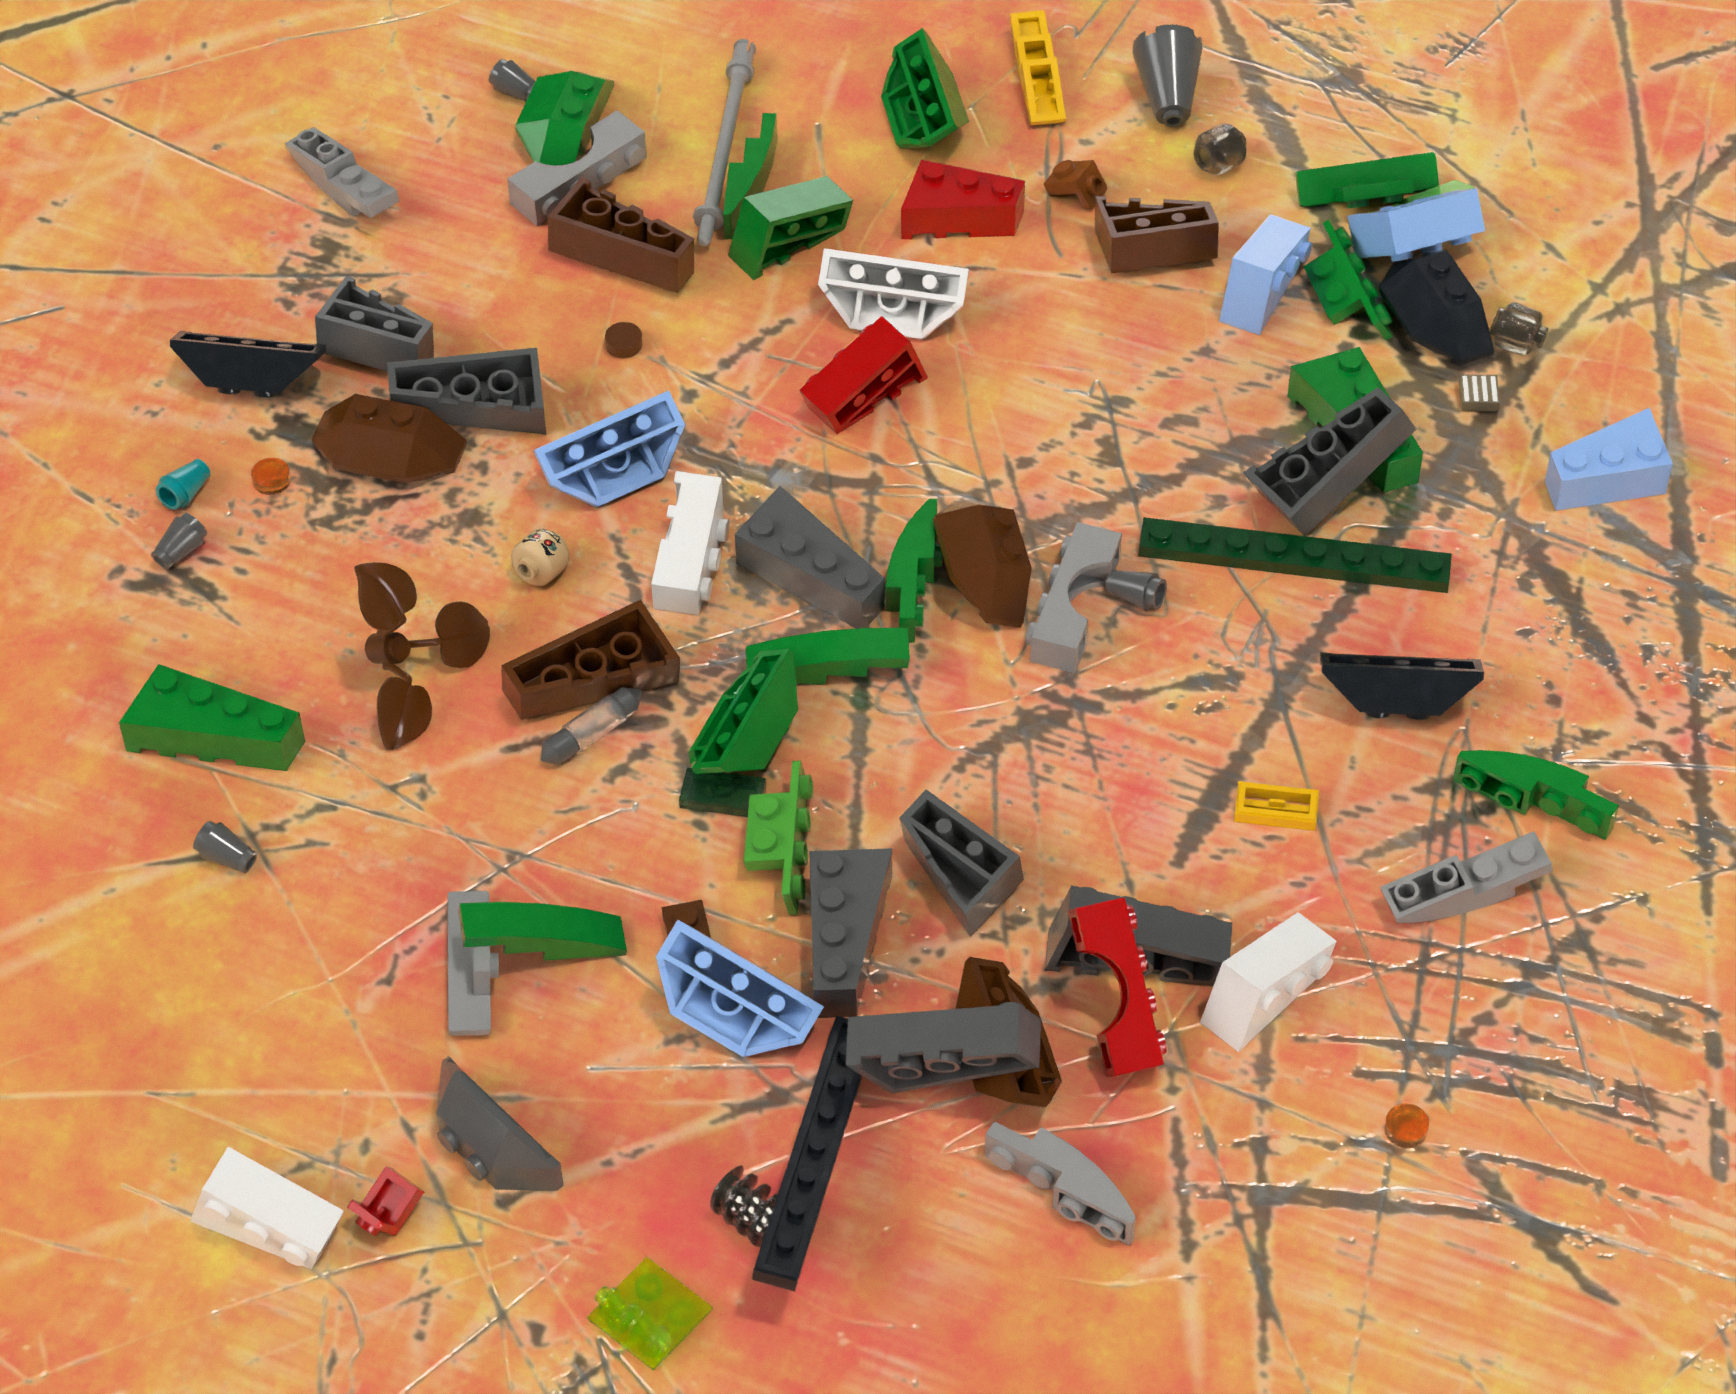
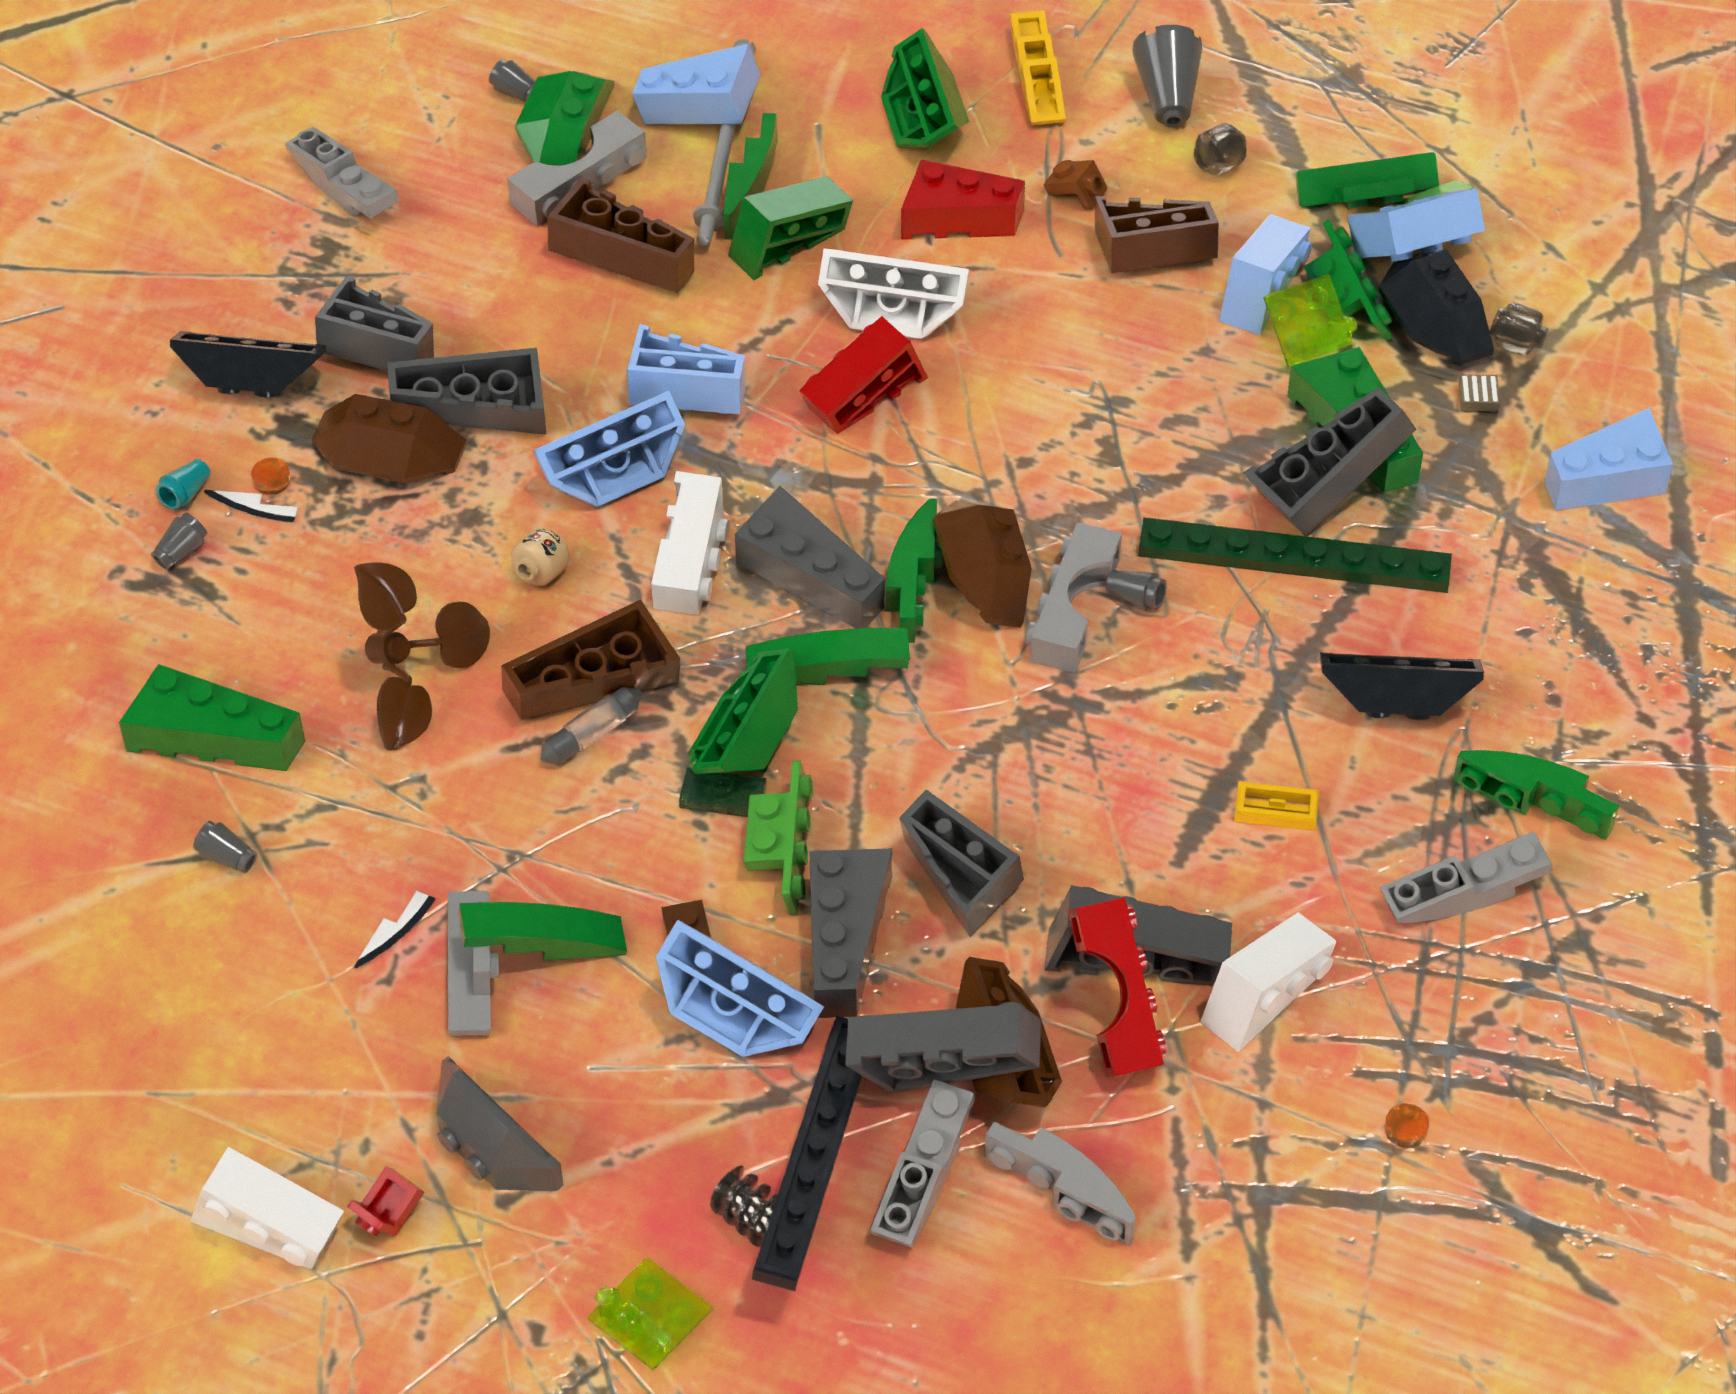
(251, 504): none -> sticker
(390, 932): none -> sticker
(623, 339): reddish brown tile -> none
(695, 376): none -> light blue wedge
(698, 88): none -> light blue wedge
(924, 1164): none -> light grey slope
(1309, 320): none -> clear neon green hinge

